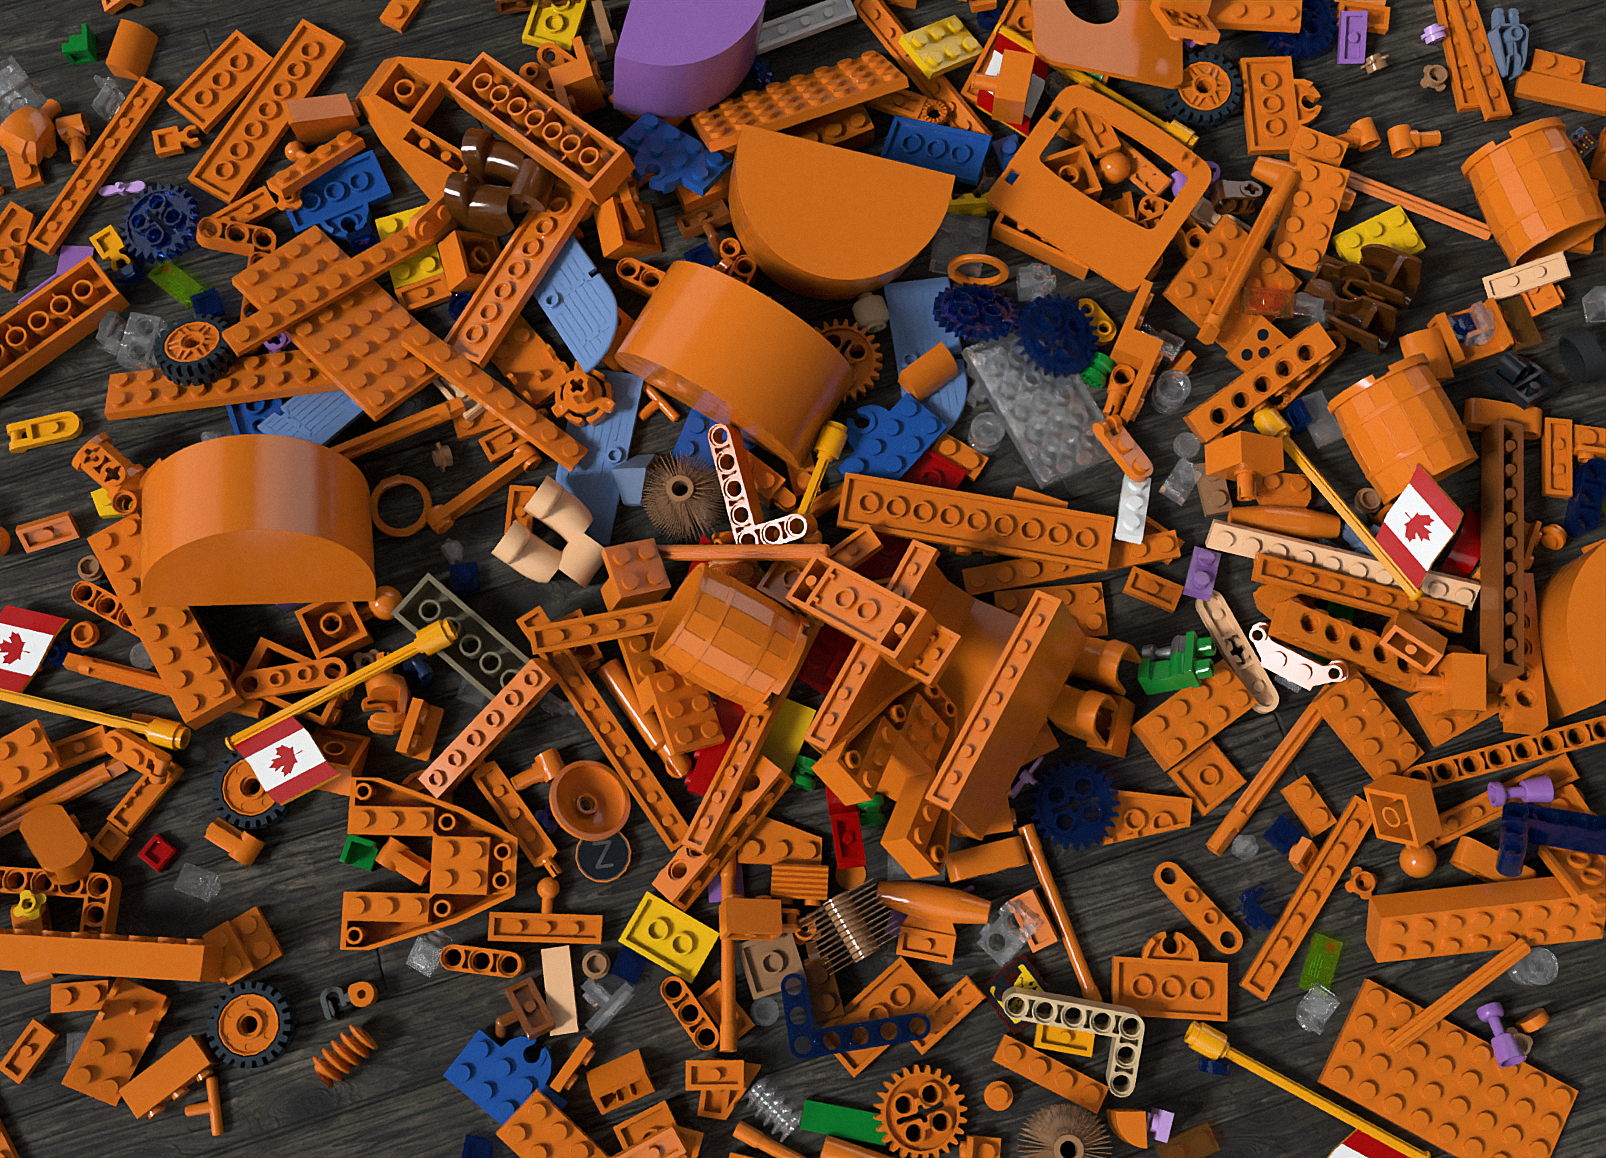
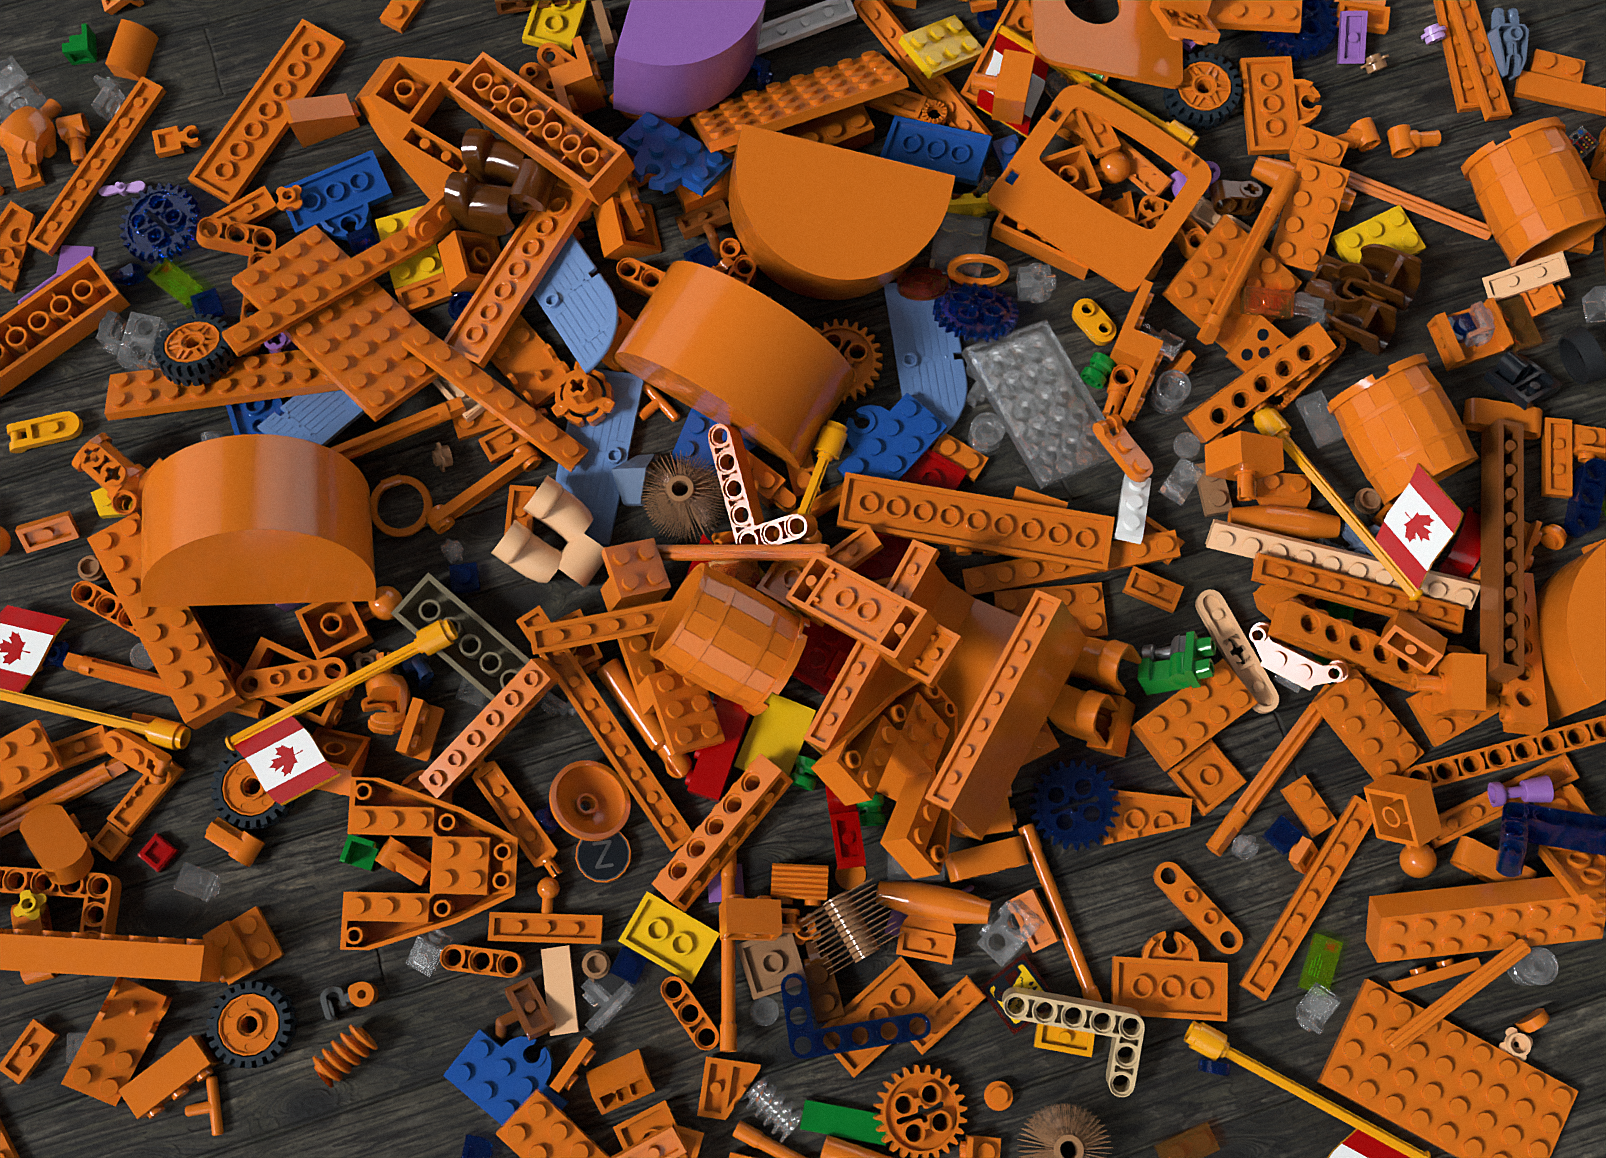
(79, 996): orange plate -> none
(85, 634): orange plate -> none
(110, 246): light orange plate -> none
(220, 82): orange plate -> none
(313, 165): orange plate -> none
(544, 769): orange pin -> none
(712, 1003): orange plate -> none
(714, 1075): orange plate -> none
(738, 763): orange plate -> none
(780, 843): orange wing -> none
(871, 312): tan head -> none
(922, 284): none -> clear red tile
(929, 373): orange brick -> none
(1026, 777): lavender piece -> none
(1050, 1073): orange plate -> none
(1078, 343): clear blue gear -> none
(1129, 1125): orange brick -> none
(1159, 1124): lavender plate -> none
(1201, 573): medium lavender plate -> none
(1255, 915): clear blue bracket -> none
(1299, 415): clear blue tile -> none
(1368, 879): orange plate -> none
(1432, 345): orange brick -> none
(1439, 73): medium nougat plate -> none
(1445, 969): none -> orange plate
(1504, 1044): medium lavender piece -> none

